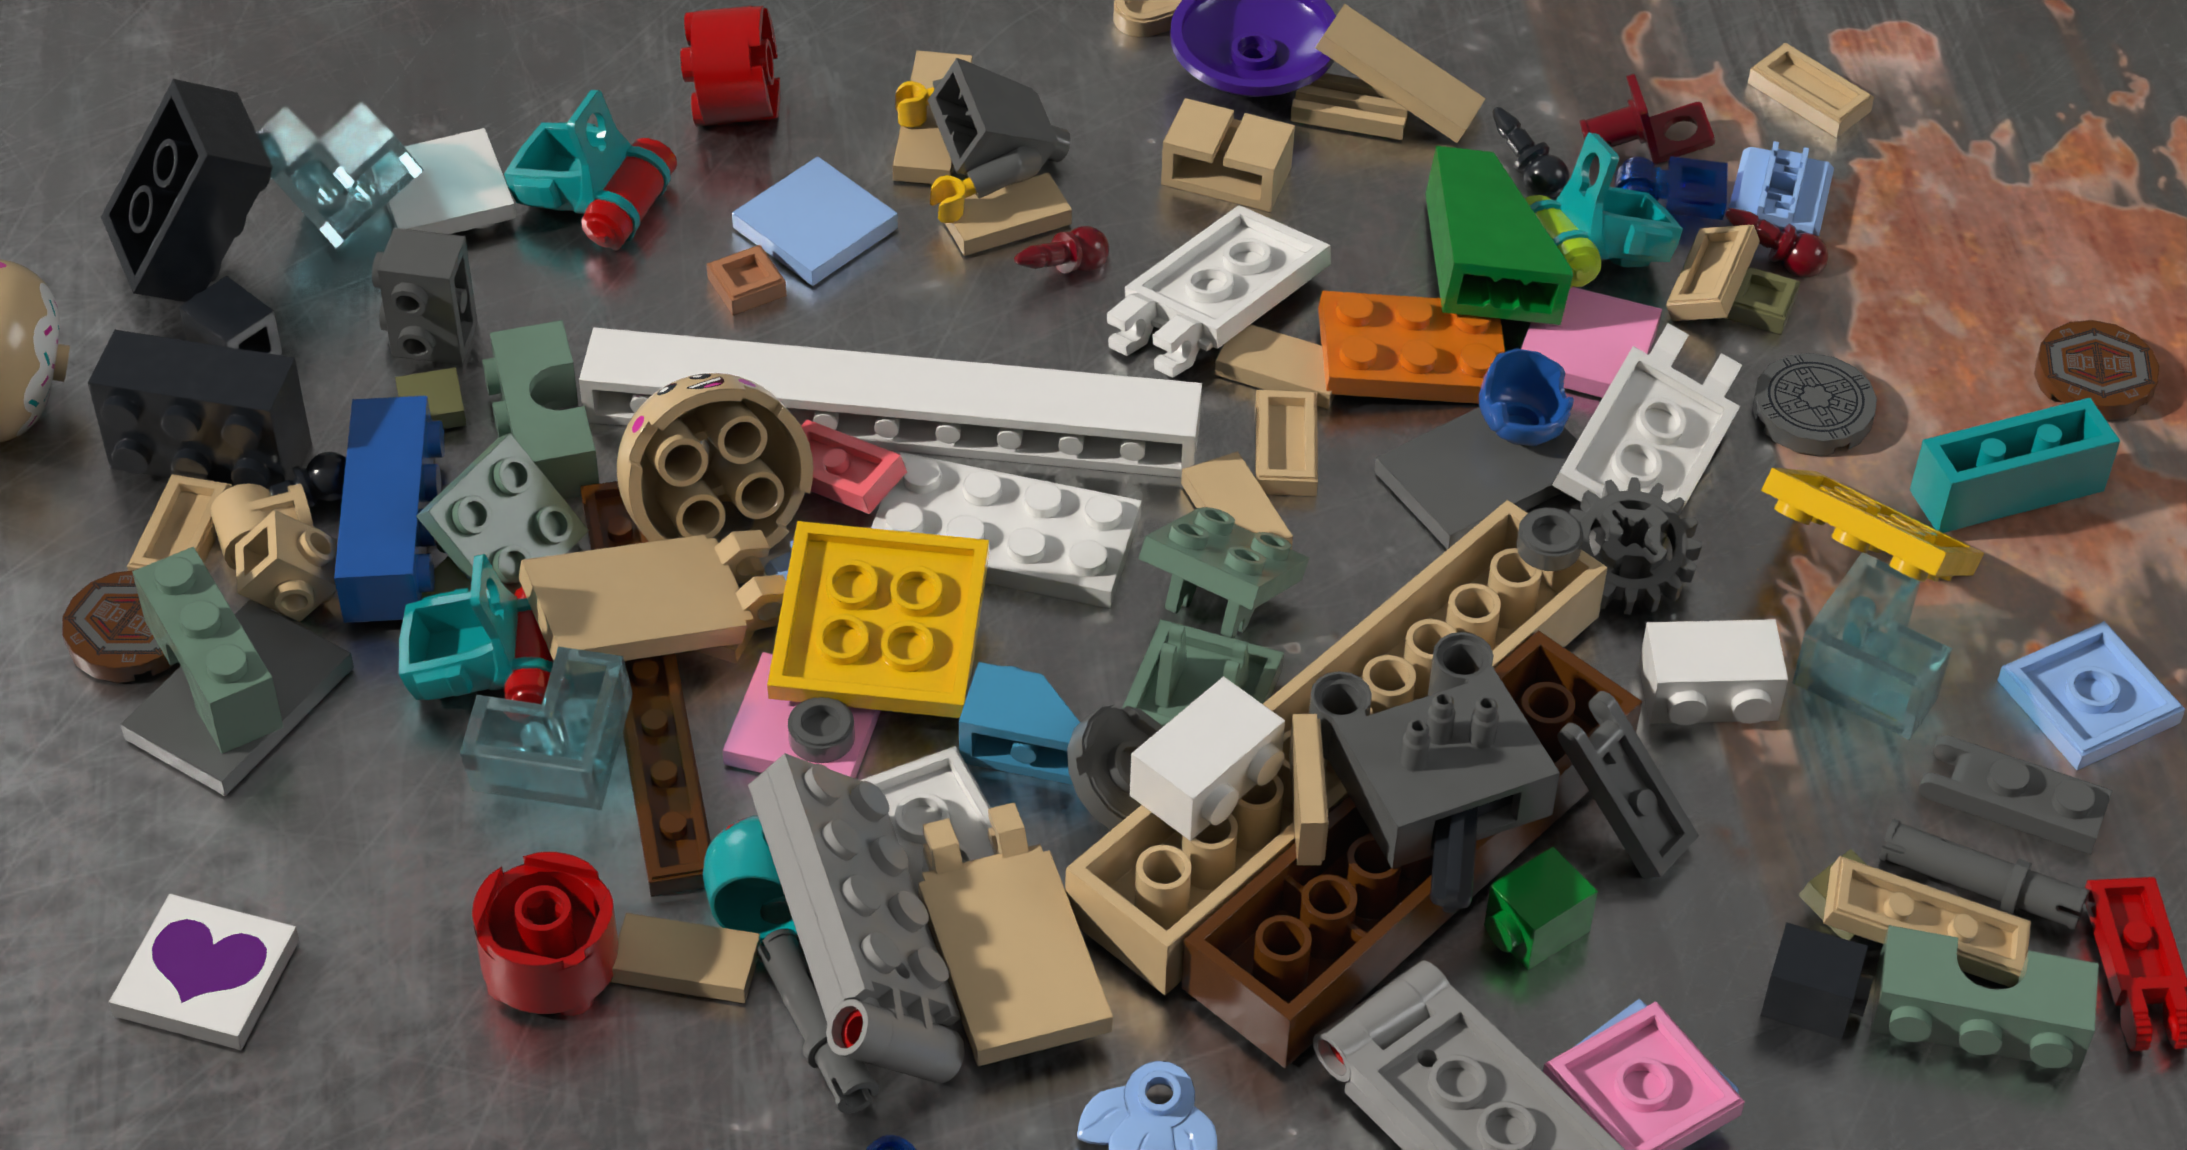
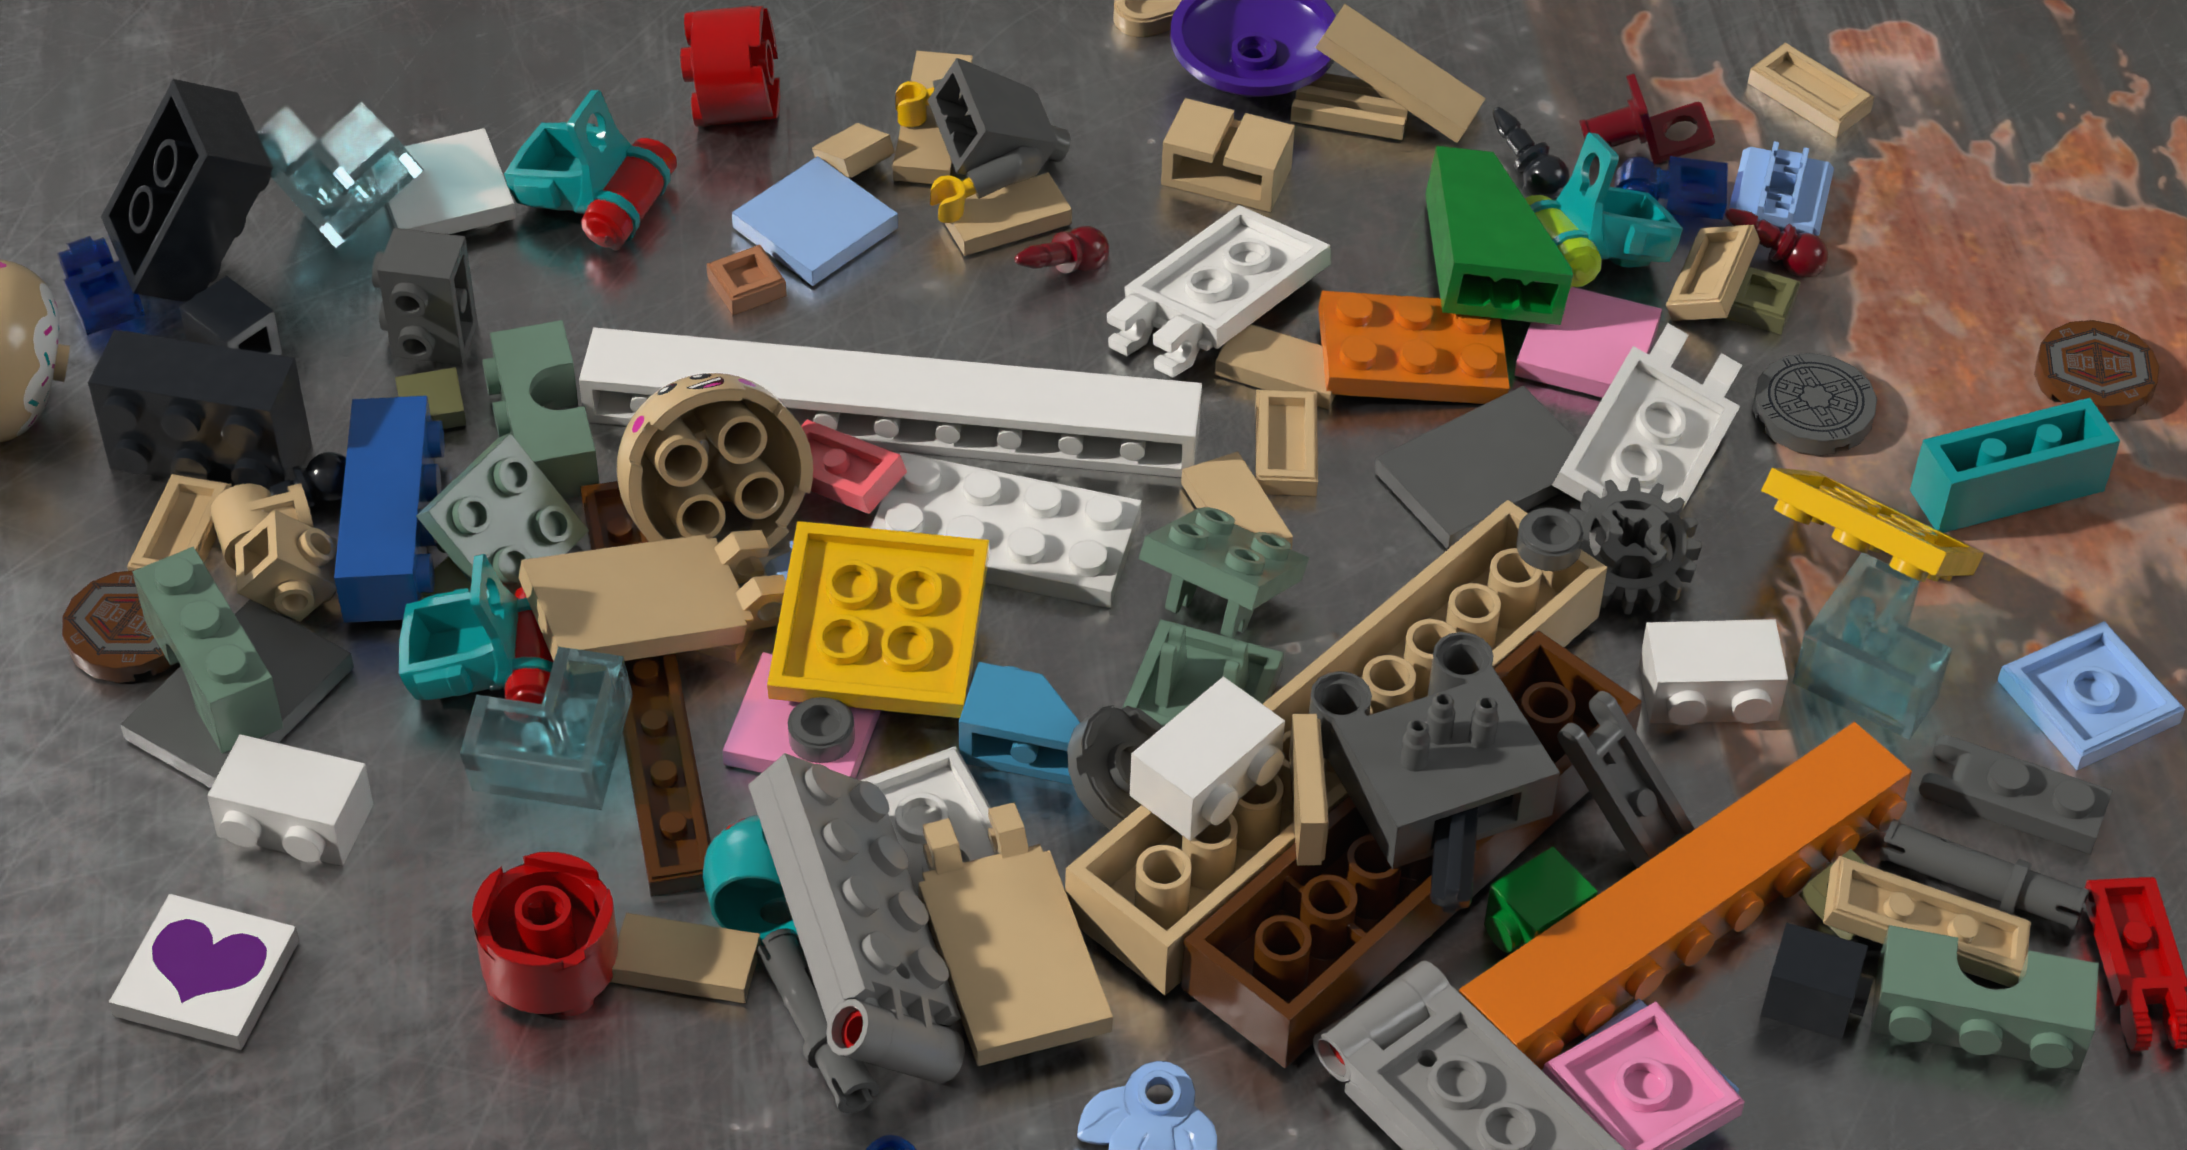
(97, 285): none -> clear blue plate
(290, 800): none -> white brick
(855, 149): none -> tan tile
(1525, 397): blue hair -> none
(1691, 895): none -> orange brick

